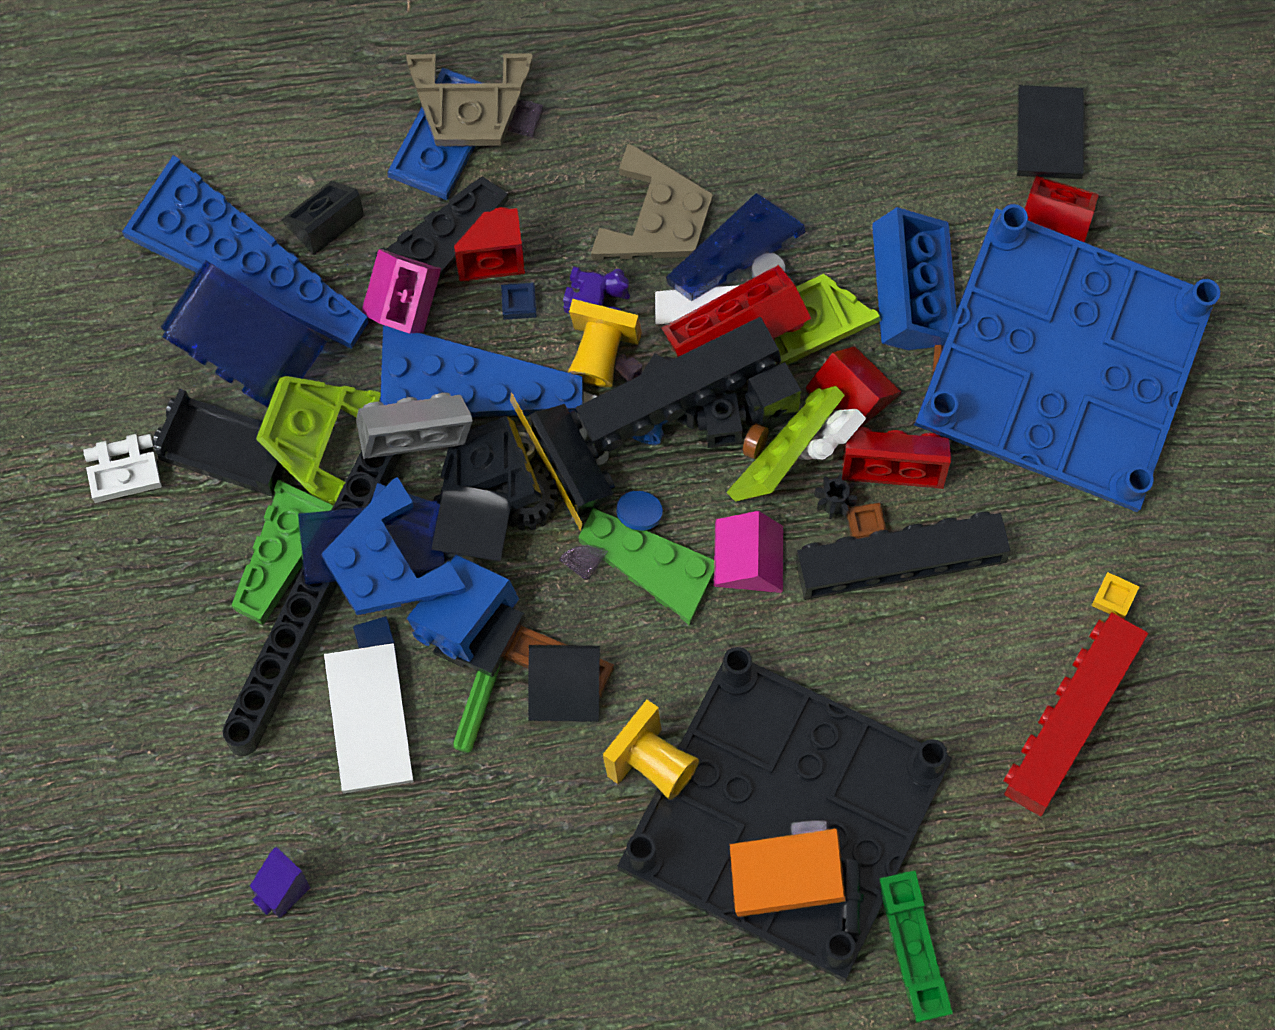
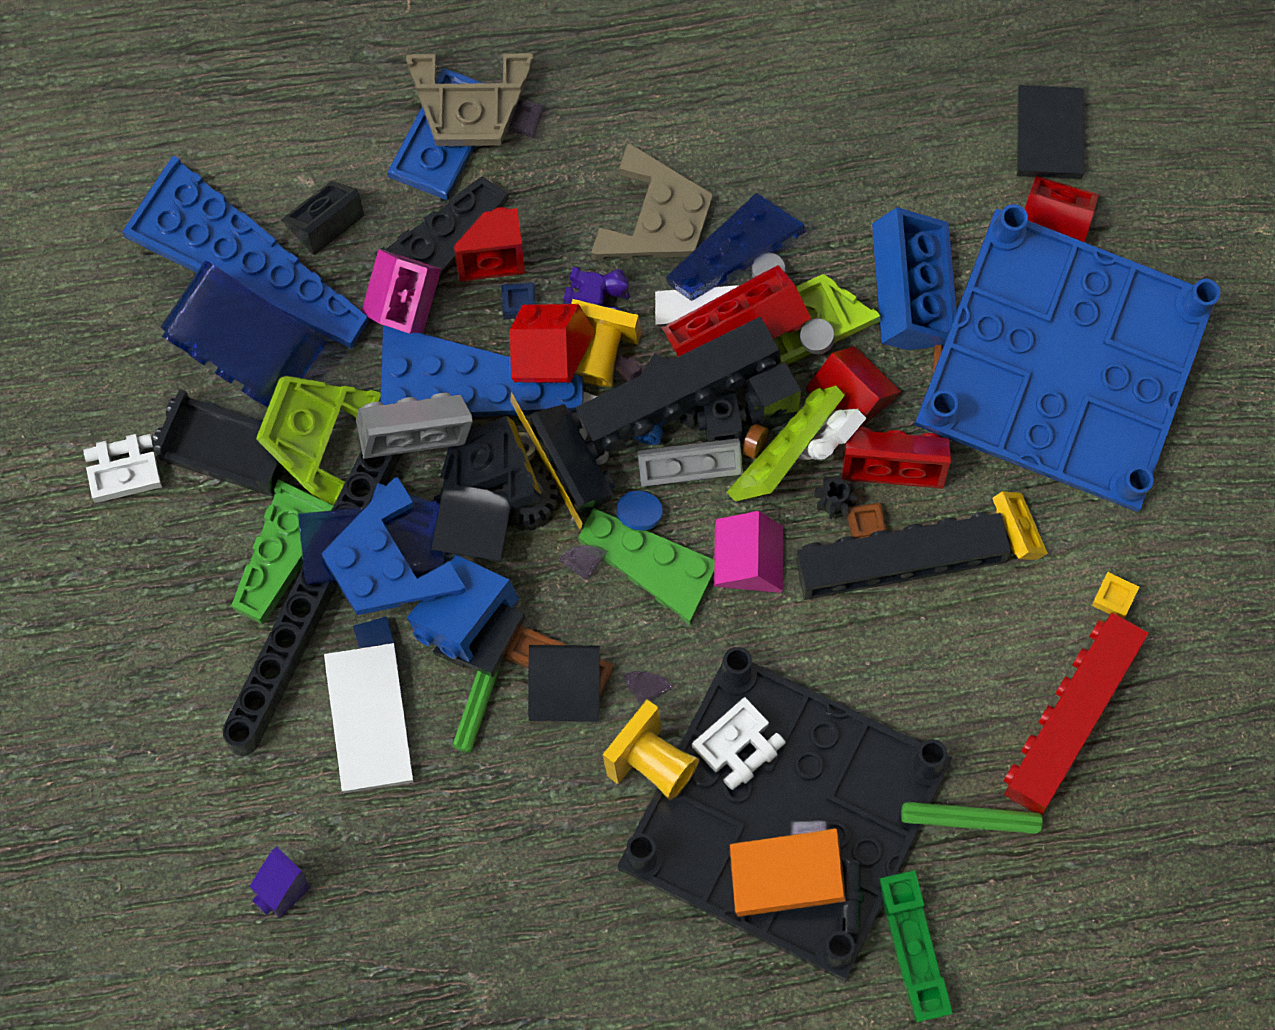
(548, 342): none -> red slope
(646, 685): none -> clear purple tile
(690, 462): none -> light grey tile
(732, 734): none -> white plate
(817, 336): none -> light grey tile
(971, 817): none -> bright green axle
(1020, 526): none -> yellow plate

